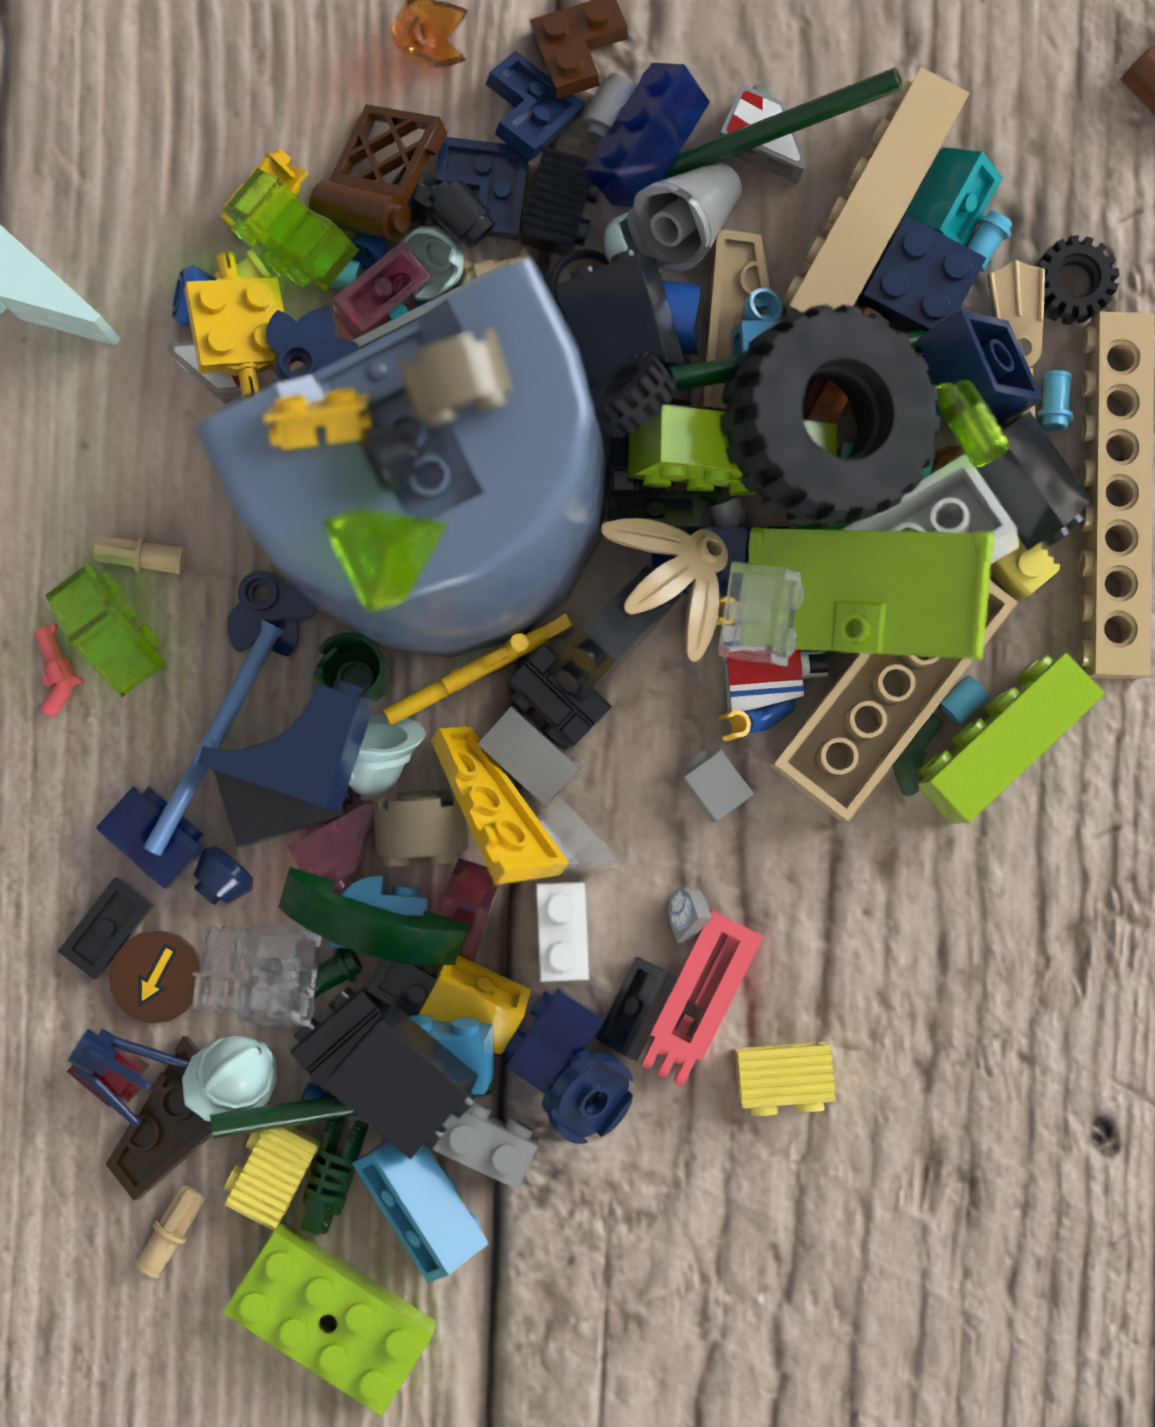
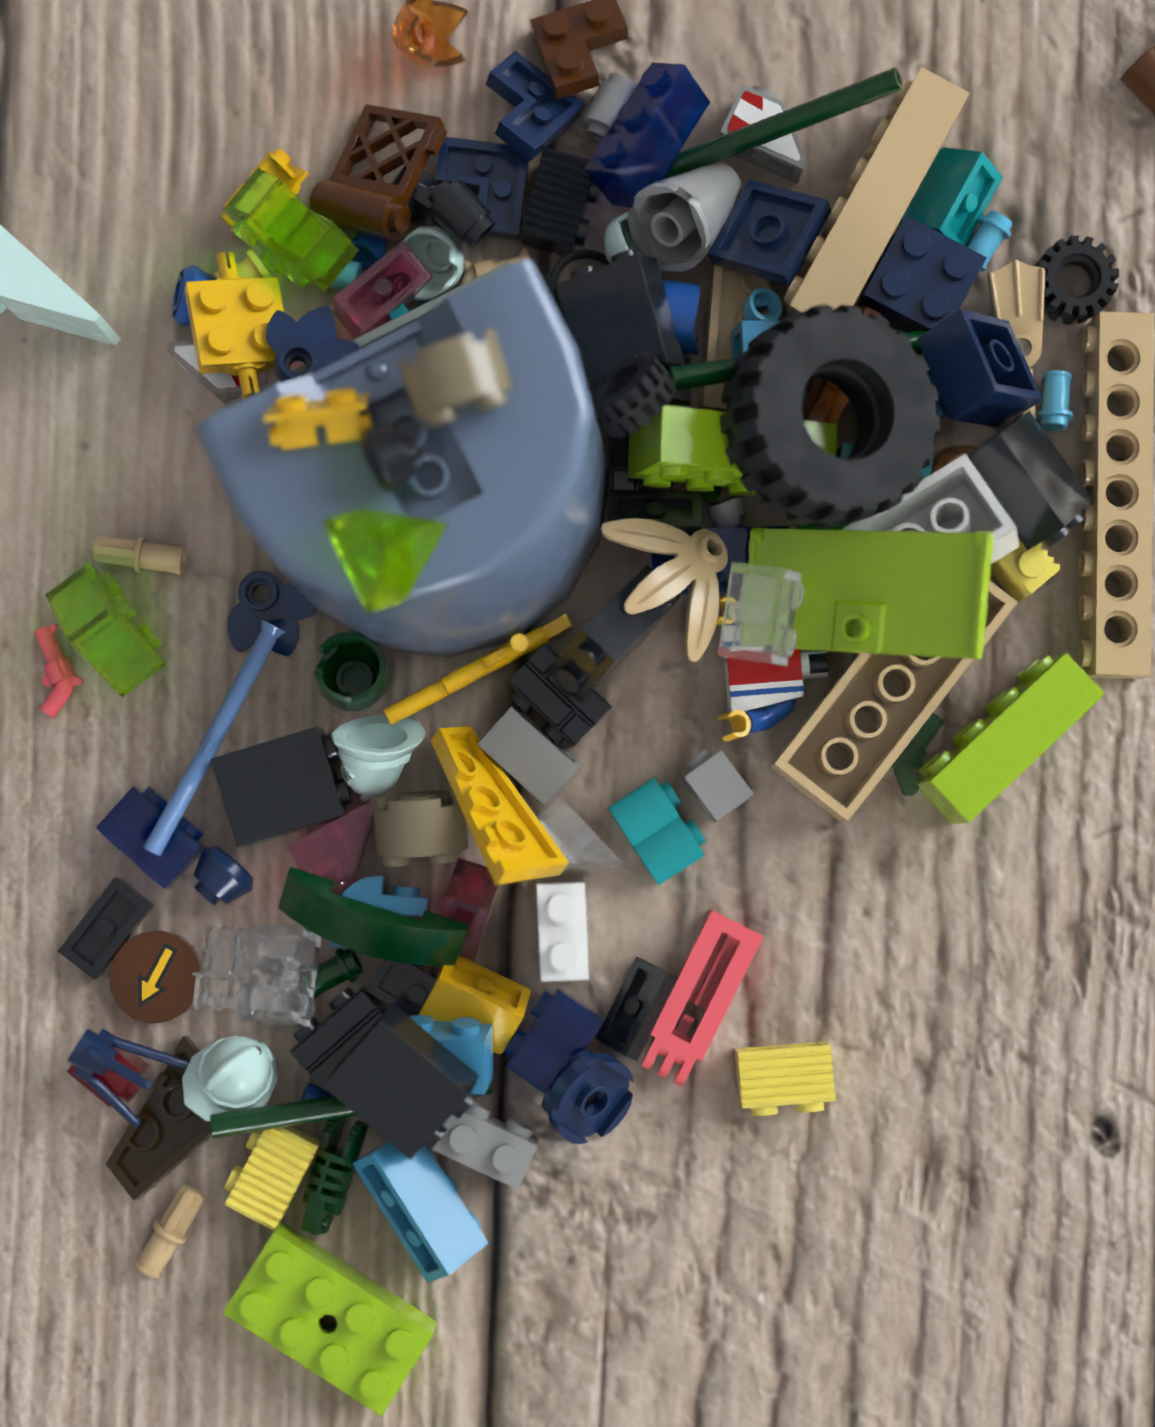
(312, 755): dark blue arch -> none
(657, 831): none -> teal brick
(687, 913): light grey tile -> none
(769, 232): none -> dark blue tile
(963, 700): medium azure hinge -> none
(972, 422): clear neon green hinge -> none

